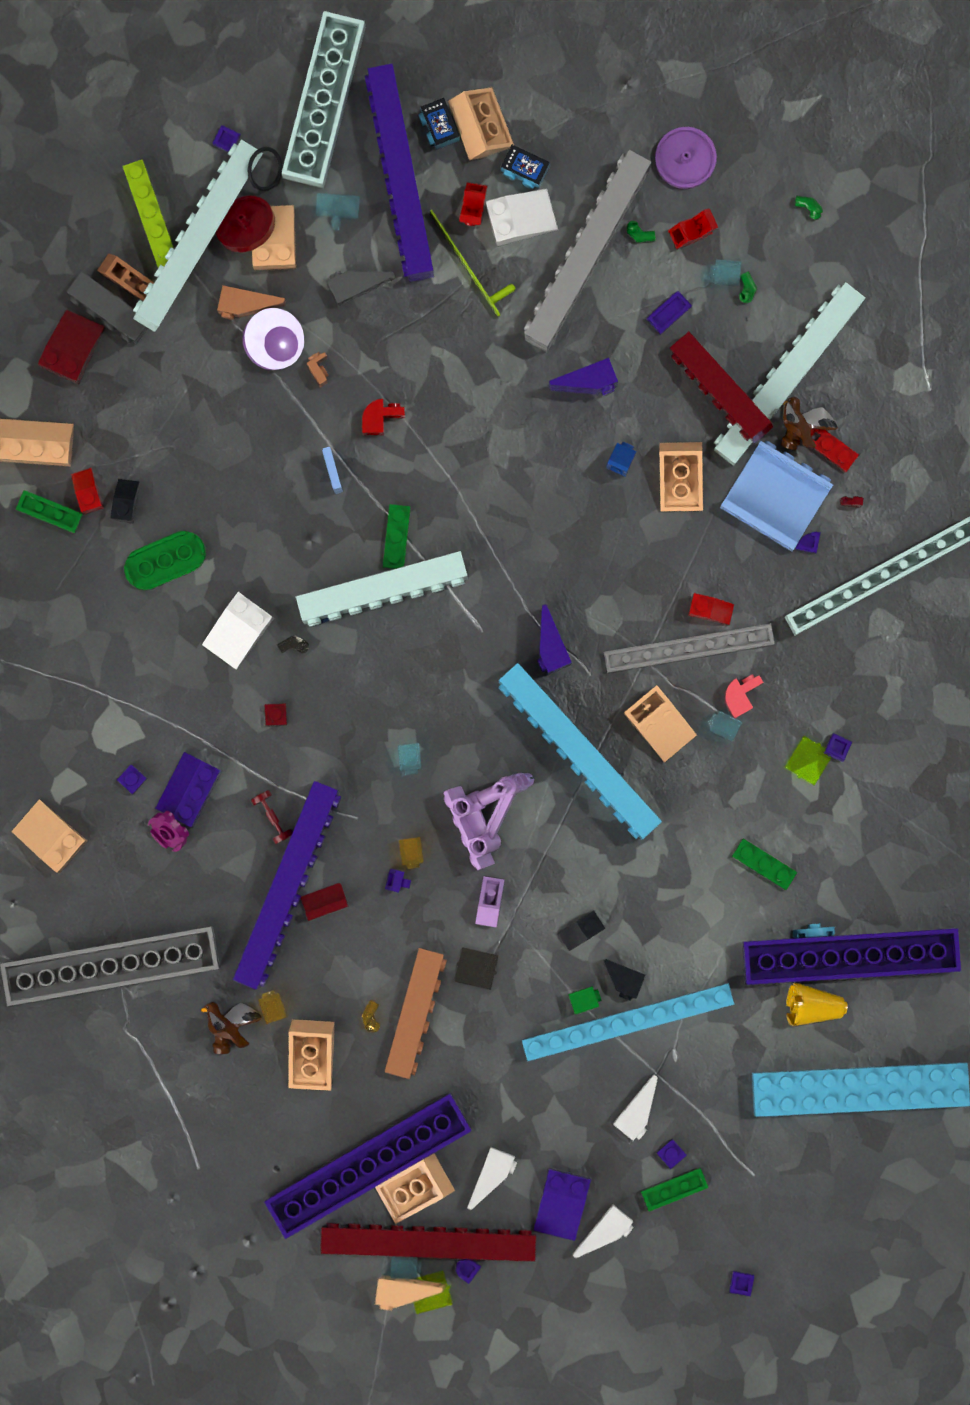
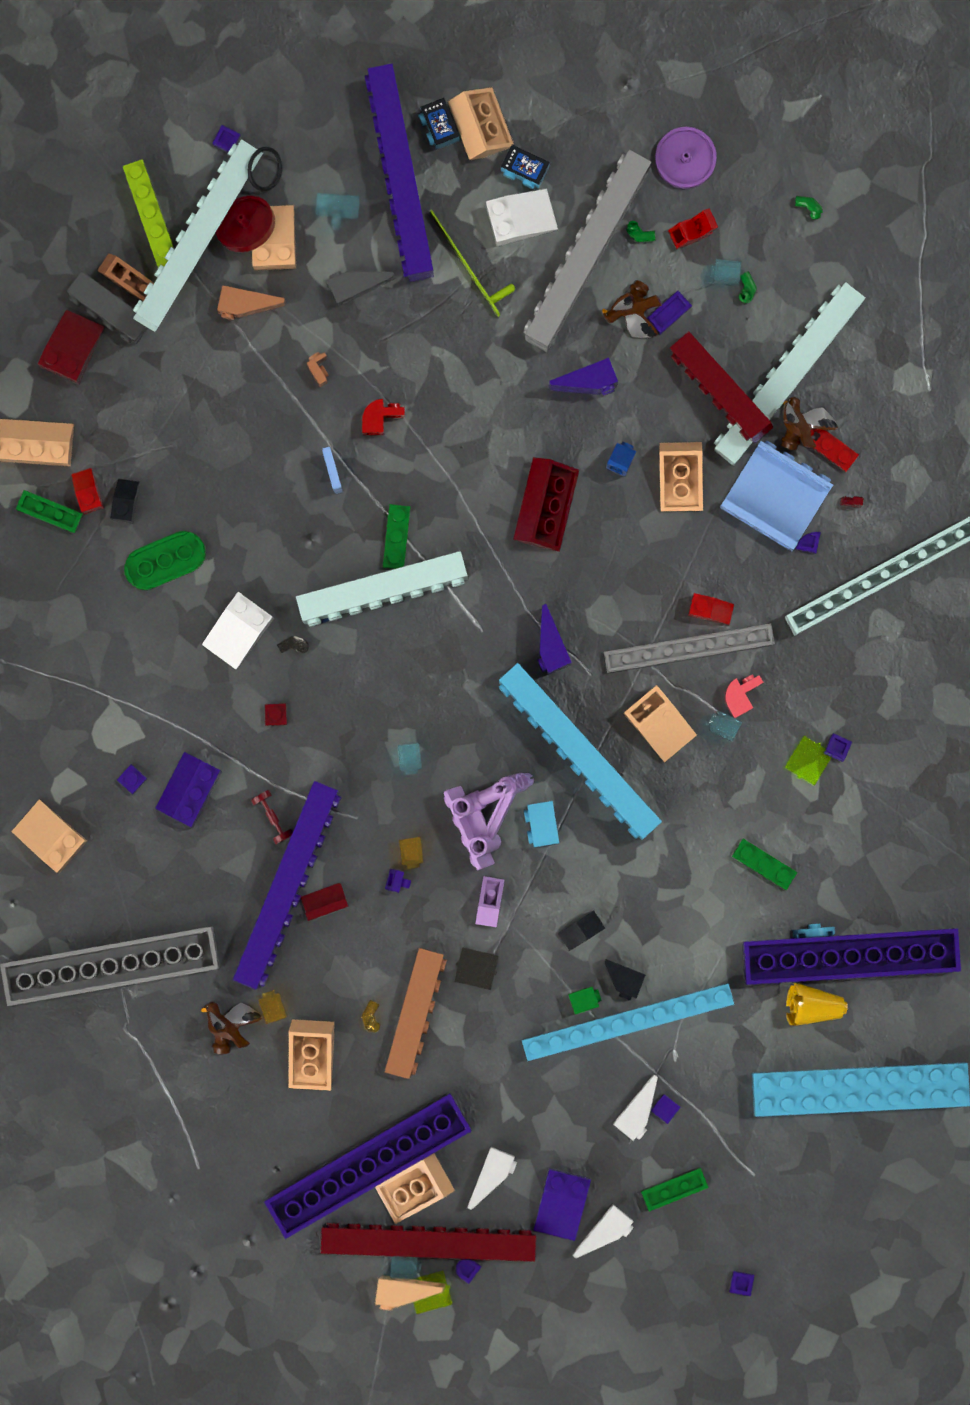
(168, 831): magenta plate -> none
(273, 339): piece -> none
(323, 99): light aqua brick -> none
(473, 204): red brick -> none
(542, 824): none -> medium azure brick
(546, 504): none -> dark red slope
(632, 308): none -> reddish brown animal
(665, 1108): none -> dark purple tile
(671, 1154): dark purple plate -> none

